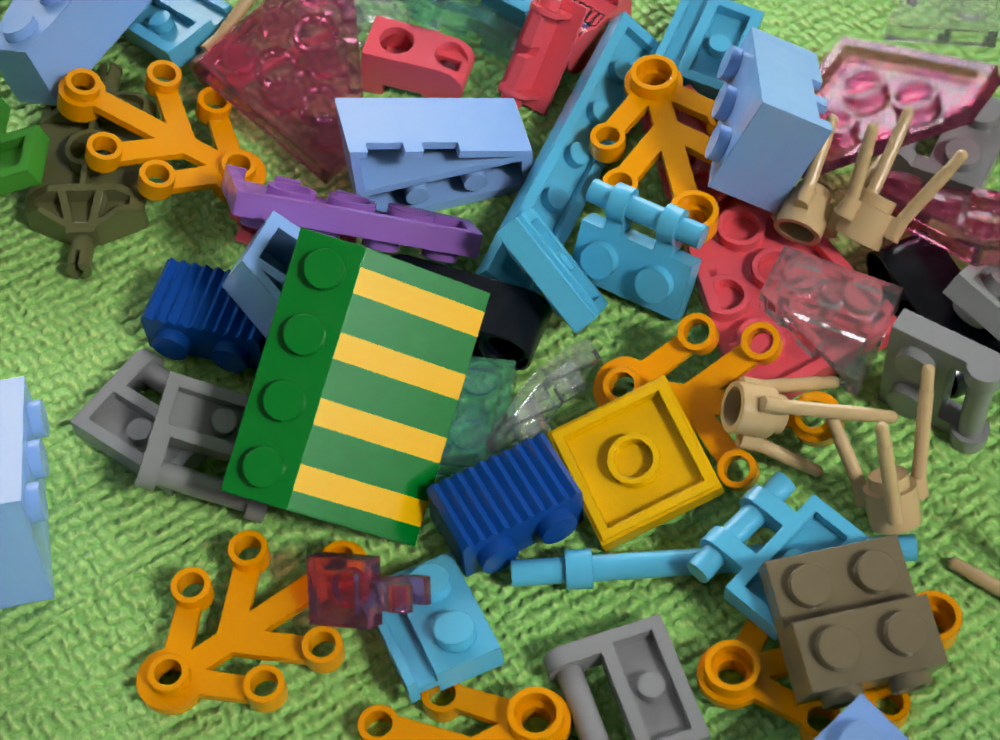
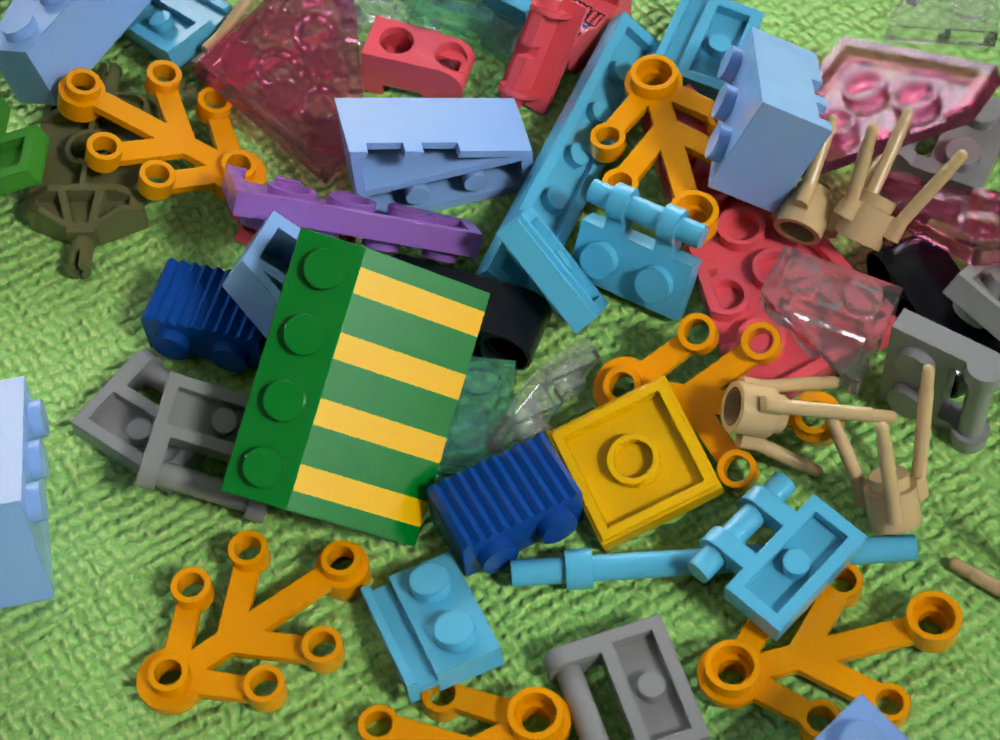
(352, 594): clear pink plate -> none
(851, 622): dark tan plate -> none

